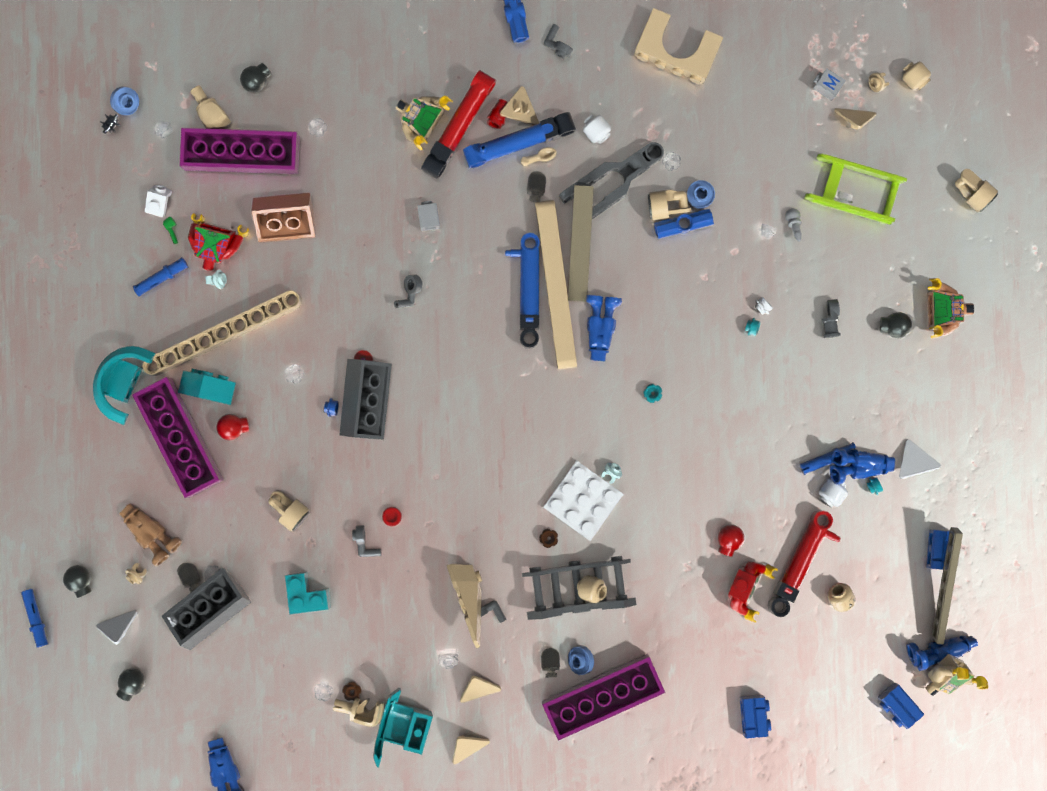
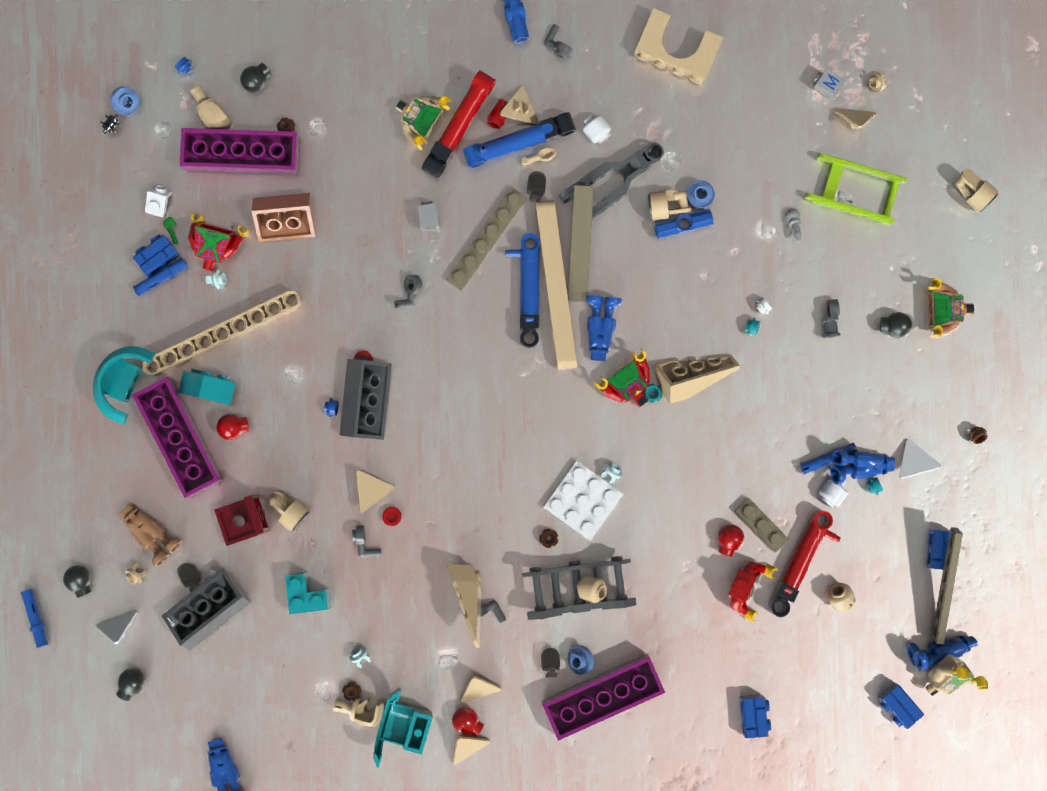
(155, 255): none -> blue brick
(184, 65): none -> blue plate
(254, 519): none -> dark red bracket
(286, 121): none -> reddish brown plate
(358, 654): none -> light aqua plate
(370, 490): none -> tan piece
(466, 721): none -> red piece
(486, 238): none -> dark tan plate
(628, 381): none -> torso
(686, 378): none -> tan wedge
(761, 525): none -> dark tan plate
(916, 75): tan head -> none
(978, 435): none -> reddish brown plate

